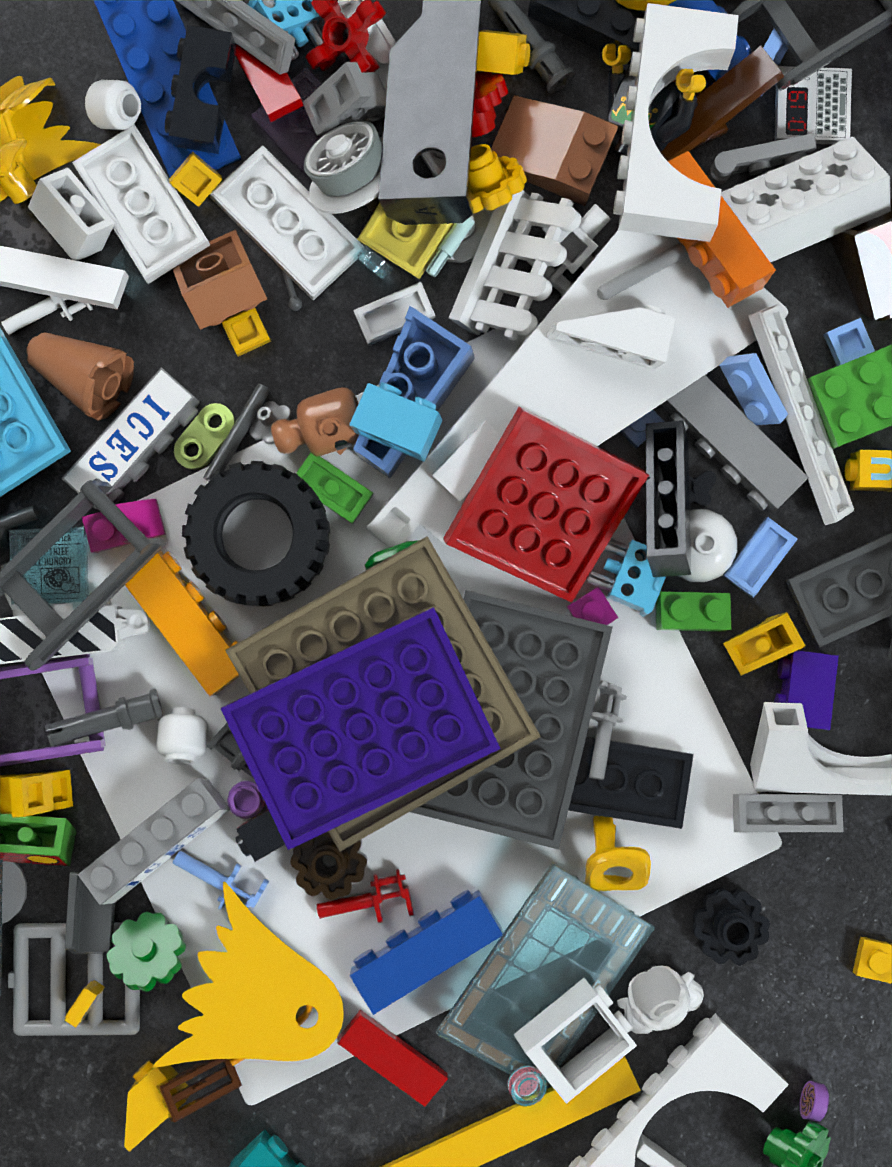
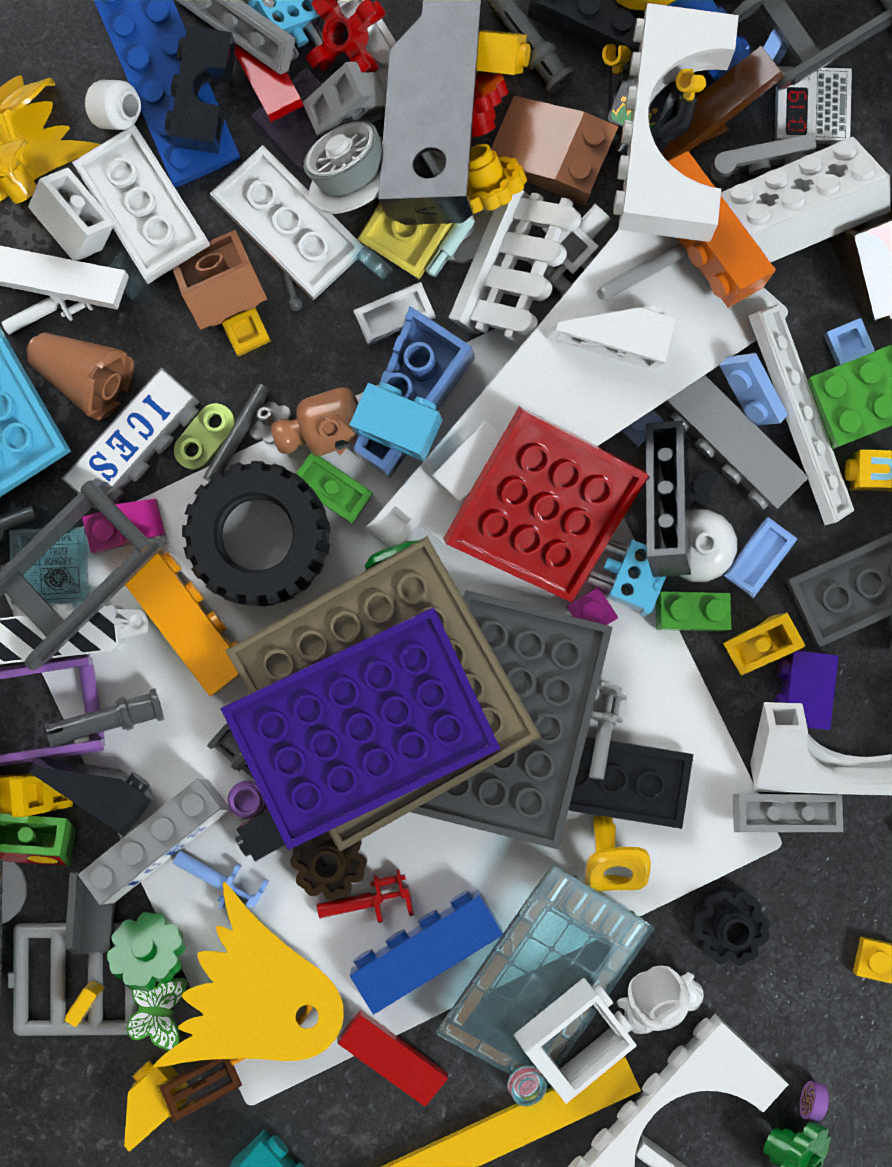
(101, 791): none -> black slope
(155, 1014): none -> animal
(182, 736): white head -> none
(195, 179): yellow plate -> none

